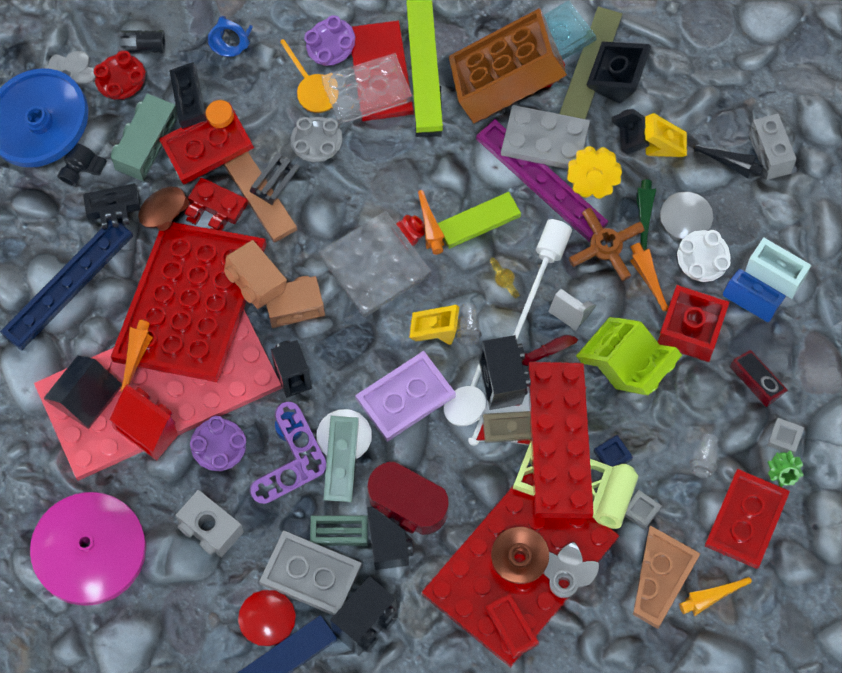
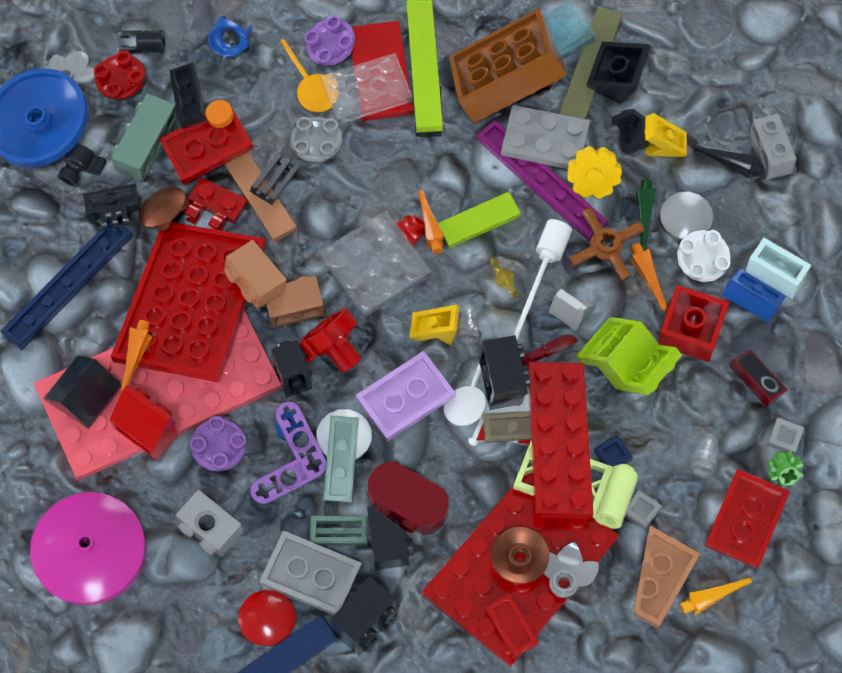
(331, 338): none -> red piece

